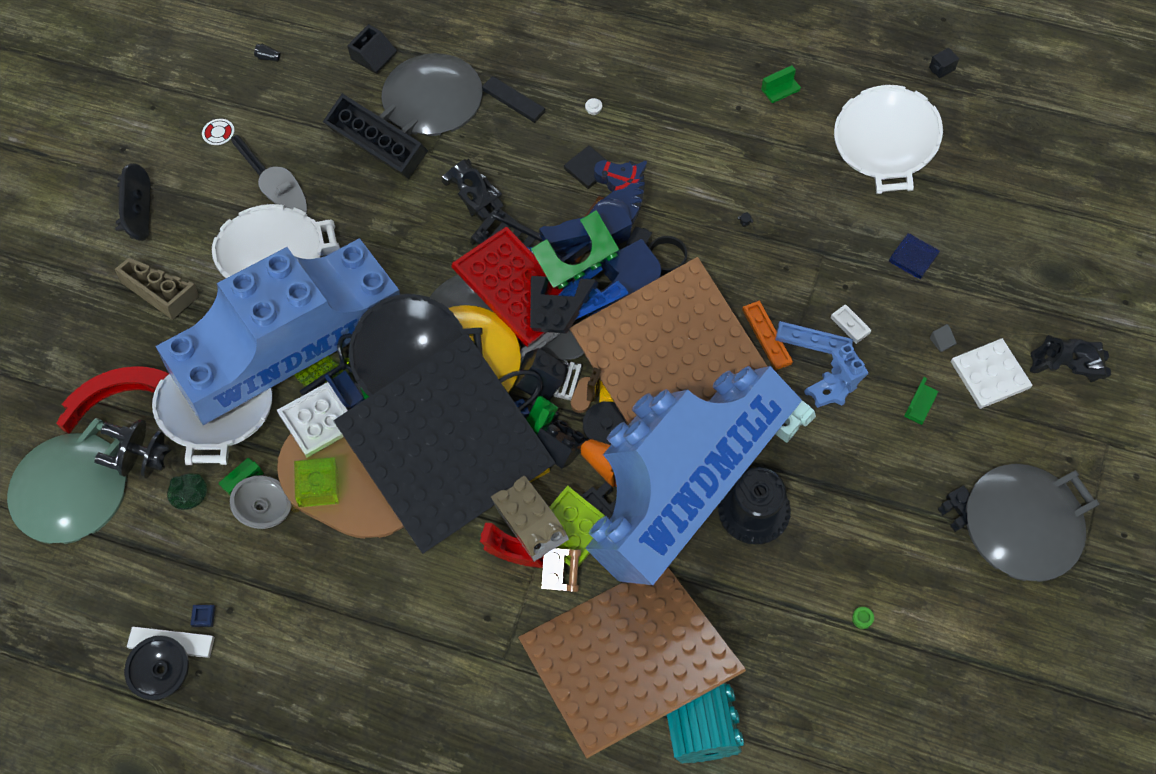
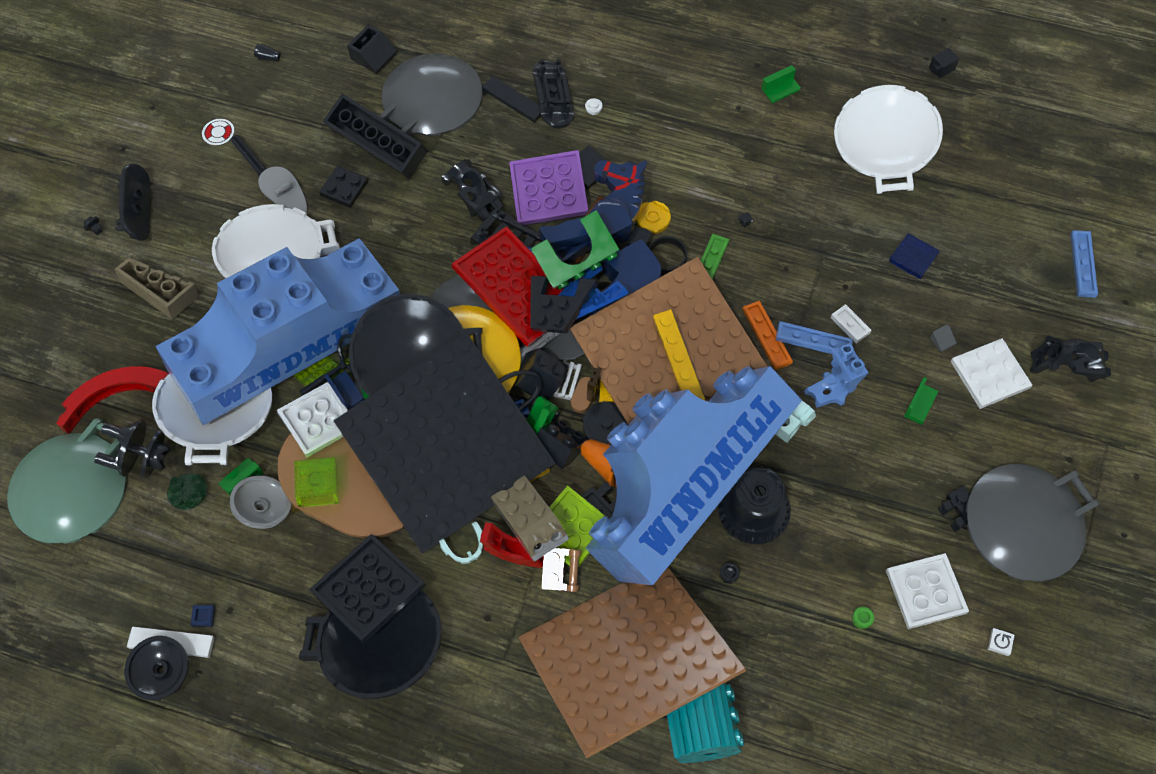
(92, 224): none -> black plate
(343, 186): none -> black plate
(367, 588): none -> black plate
(387, 661): none -> black dish
(447, 551): none -> light aqua piece
(548, 188): none -> medium lavender plate
(553, 93): none -> black piece
(654, 217): none -> yellow tile
(677, 353): none -> yellow plate
(714, 254): none -> bright green tile
(729, 573): none -> black tile
(927, 591): none -> white plate
(1001, 642): none -> white tile
(1084, 264): none -> medium blue tile

